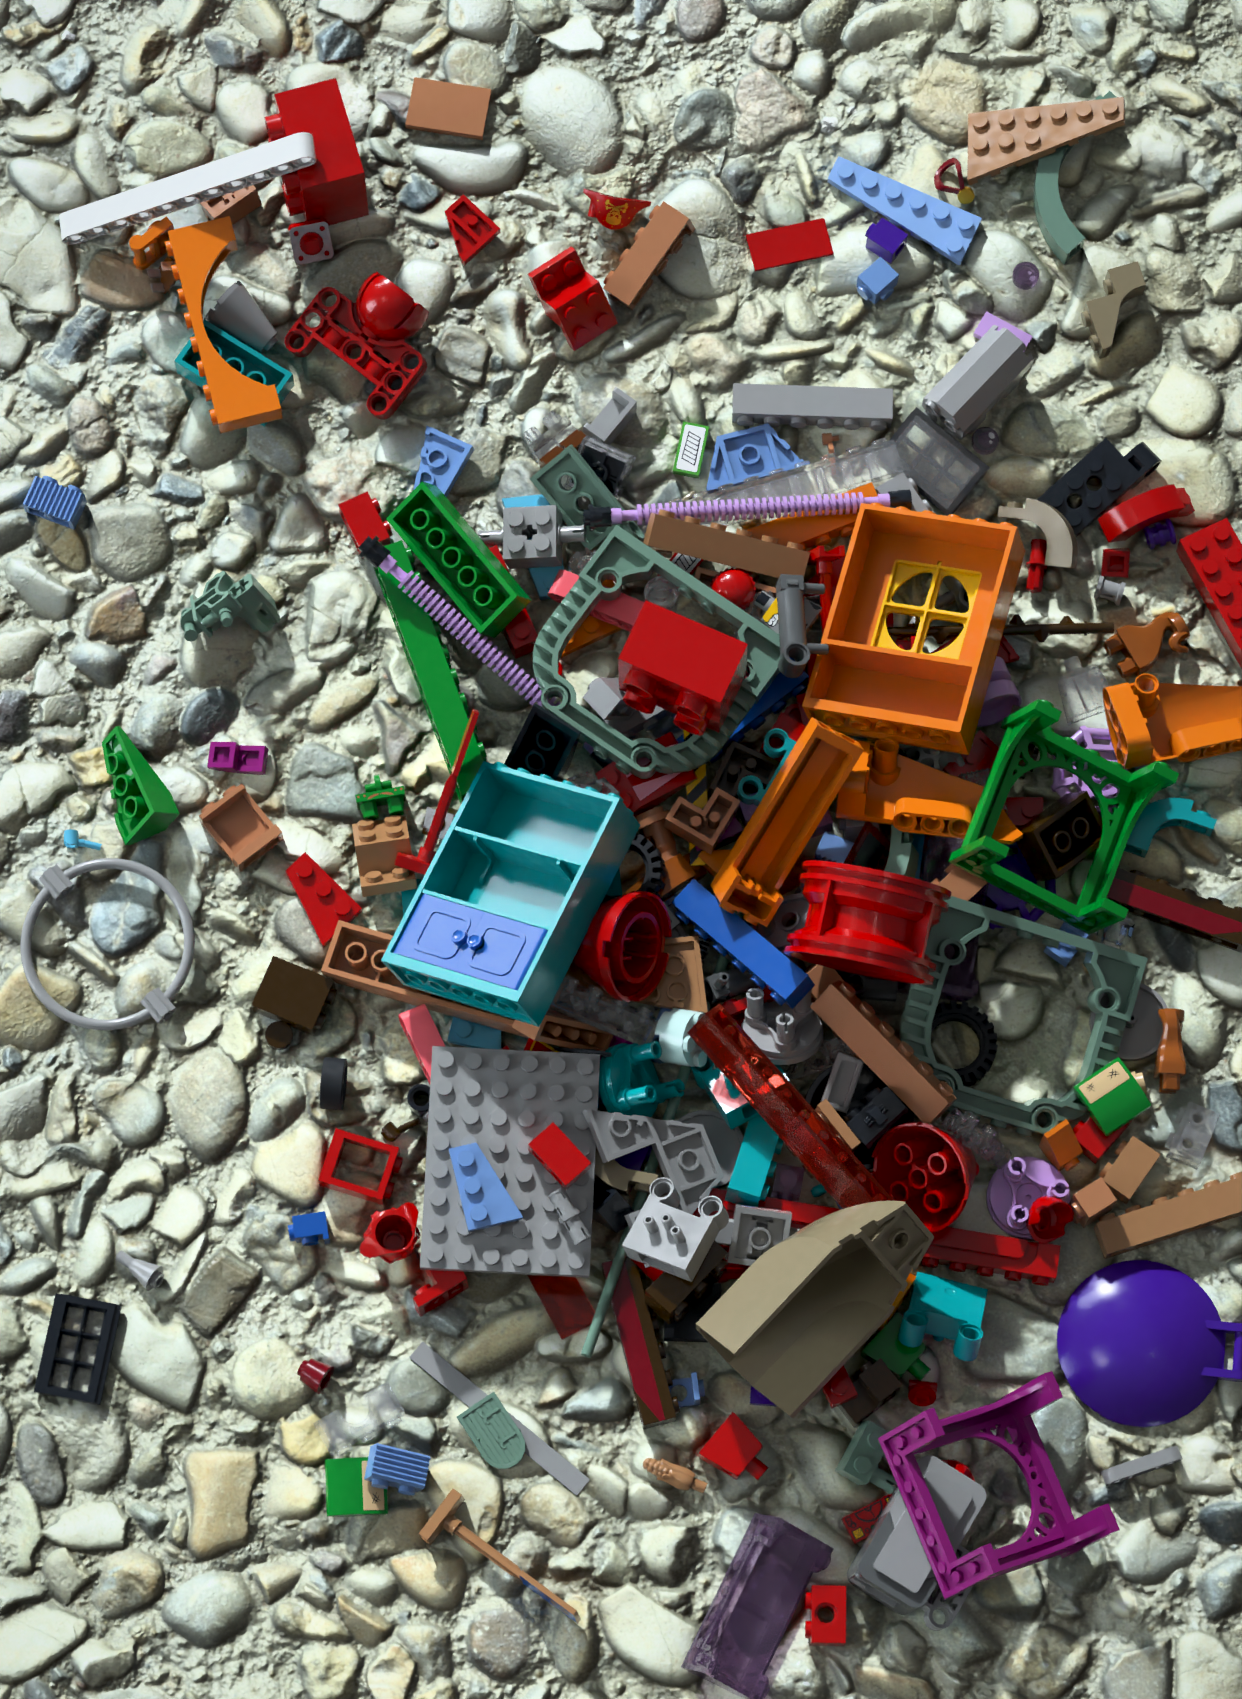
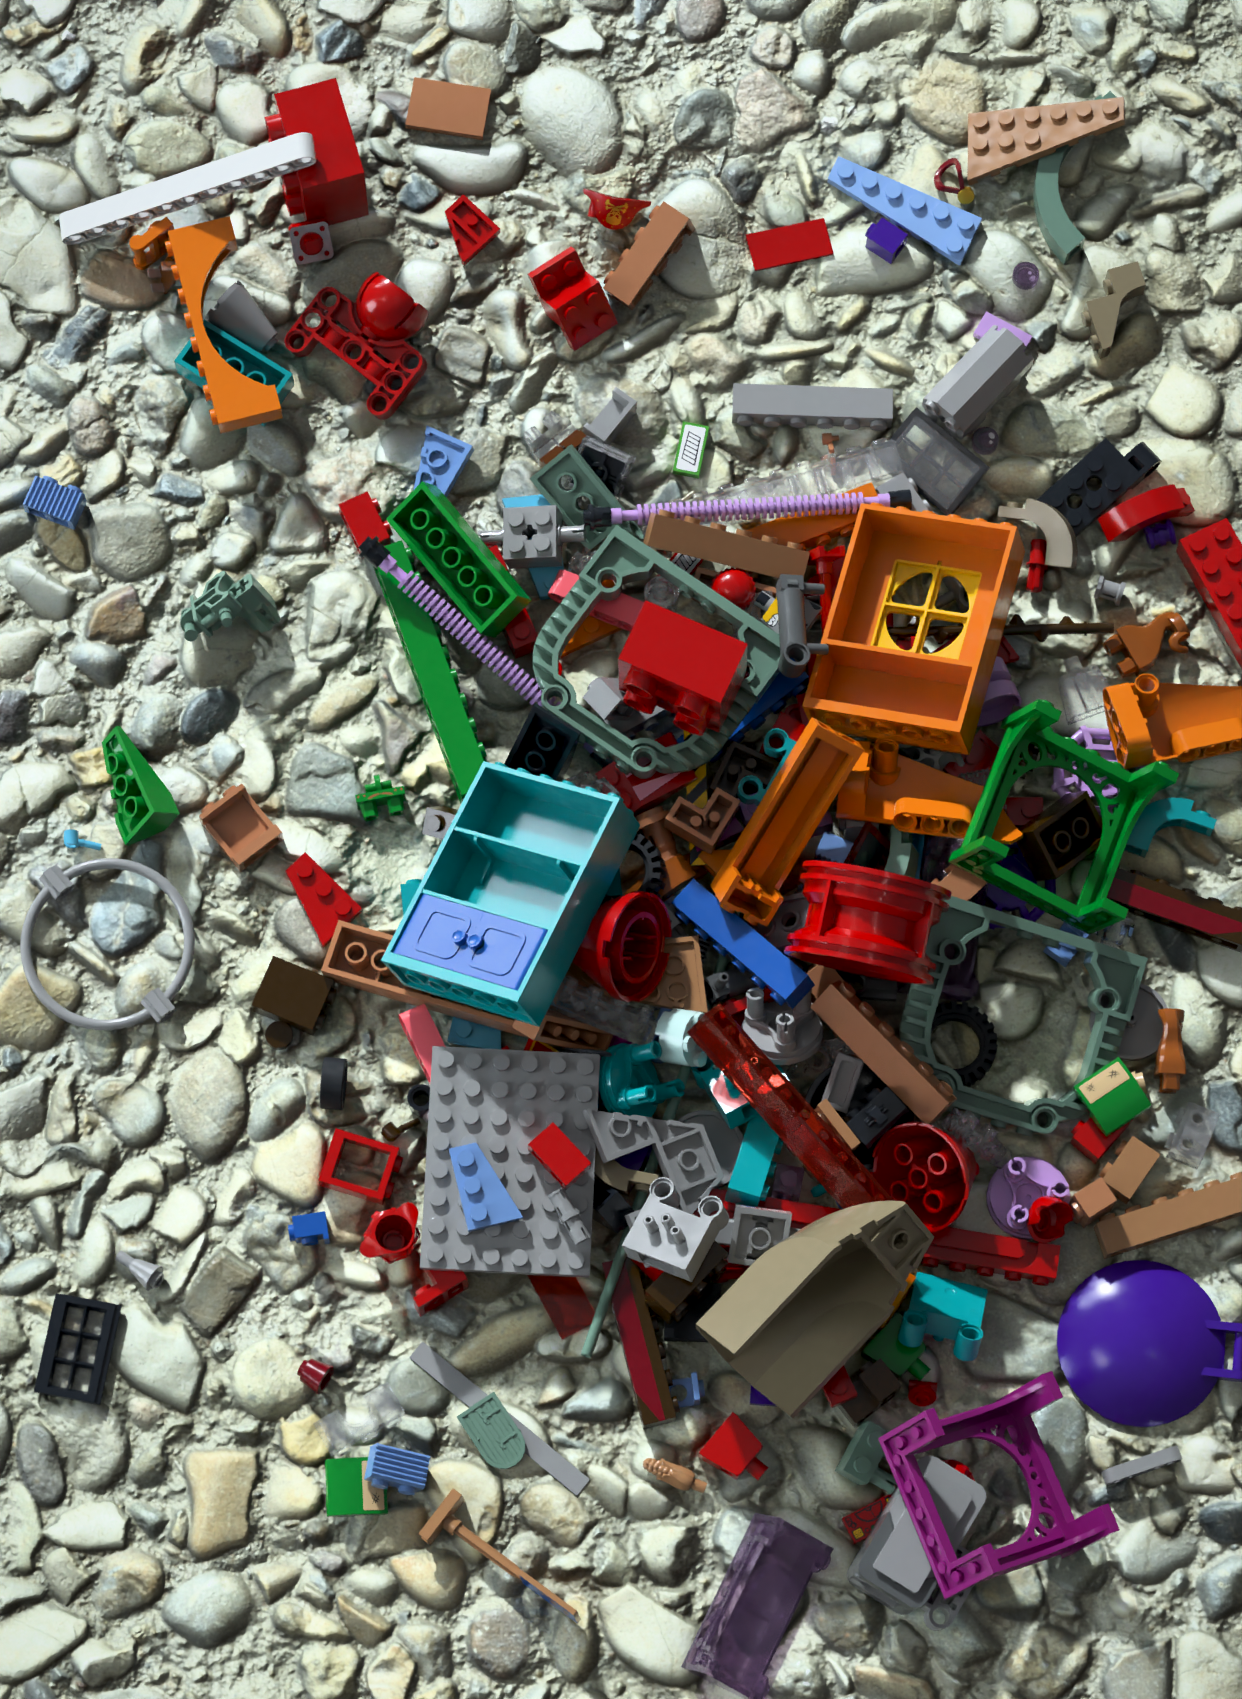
(234, 204): nougat hinge -> none
(237, 758): magenta slope -> none
(376, 851): medium nougat bracket -> none
(426, 853): red piece -> none
(748, 454): medium blue wing -> none
(834, 1599): red brick -> none
(877, 281): medium blue brick -> none
(1061, 1146): orange slope -> none
(1115, 562): red slope -> none

